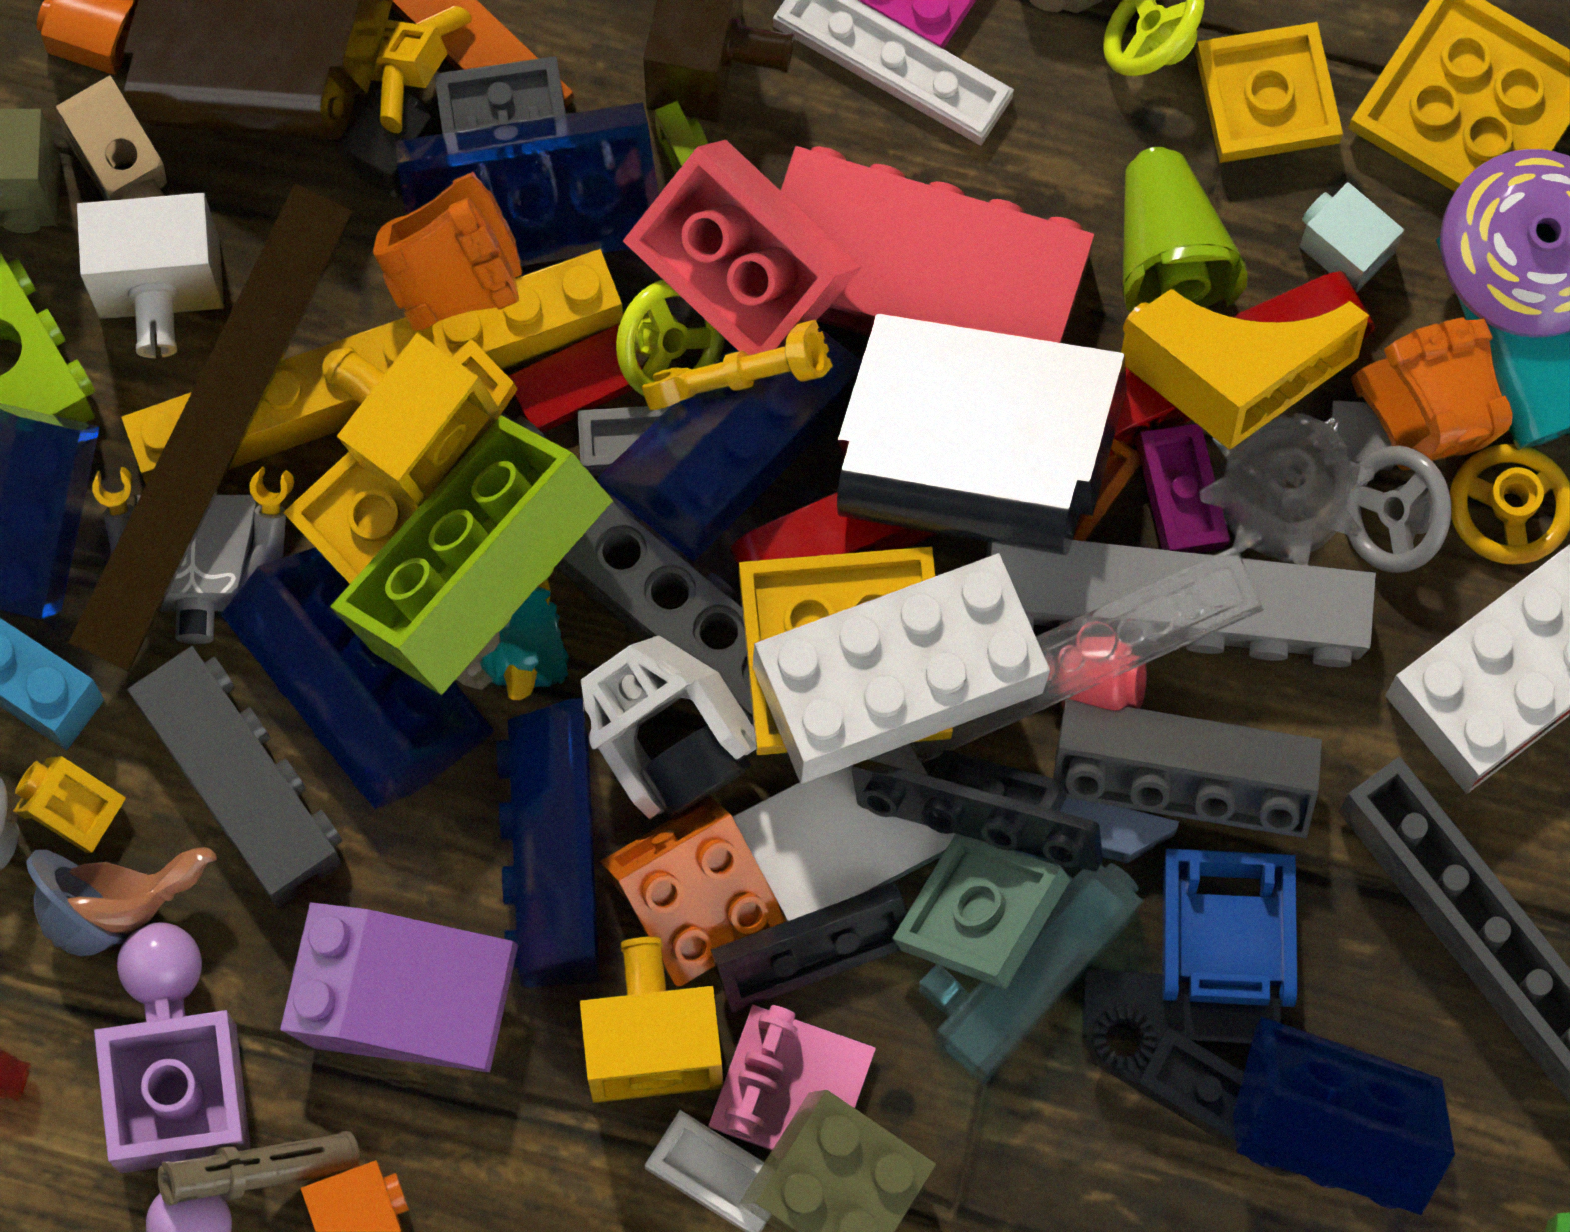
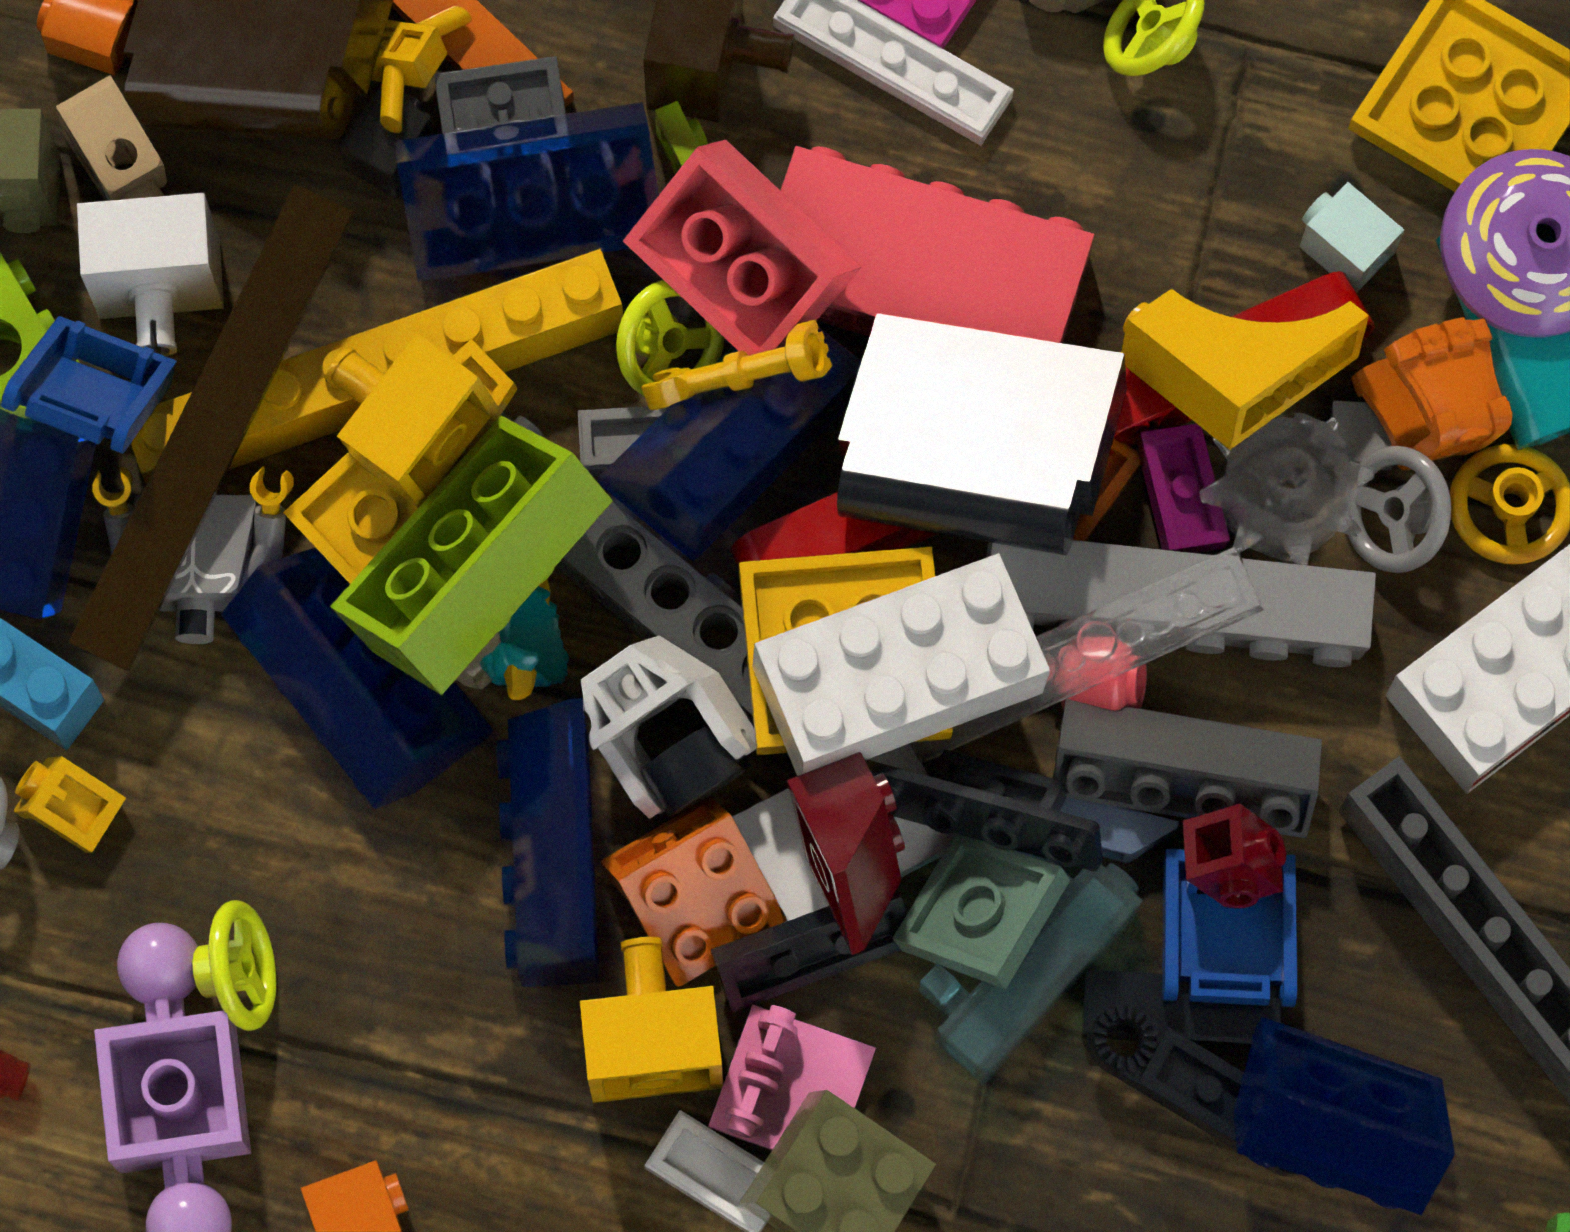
(84, 398): none -> blue container
(103, 903): piece -> none
(230, 967): none -> neon yellow piece
(234, 1171): dark tan pin -> none
(236, 776): dark grey brick -> none
(398, 988): medium lavender slope -> none
(450, 255): orange piece -> none
(571, 381): red tile -> none
(850, 842): none -> dark red slope
(1175, 236): lime cone -> none
(1233, 856): none -> dark red brick
(1268, 92): yellow plate -> none

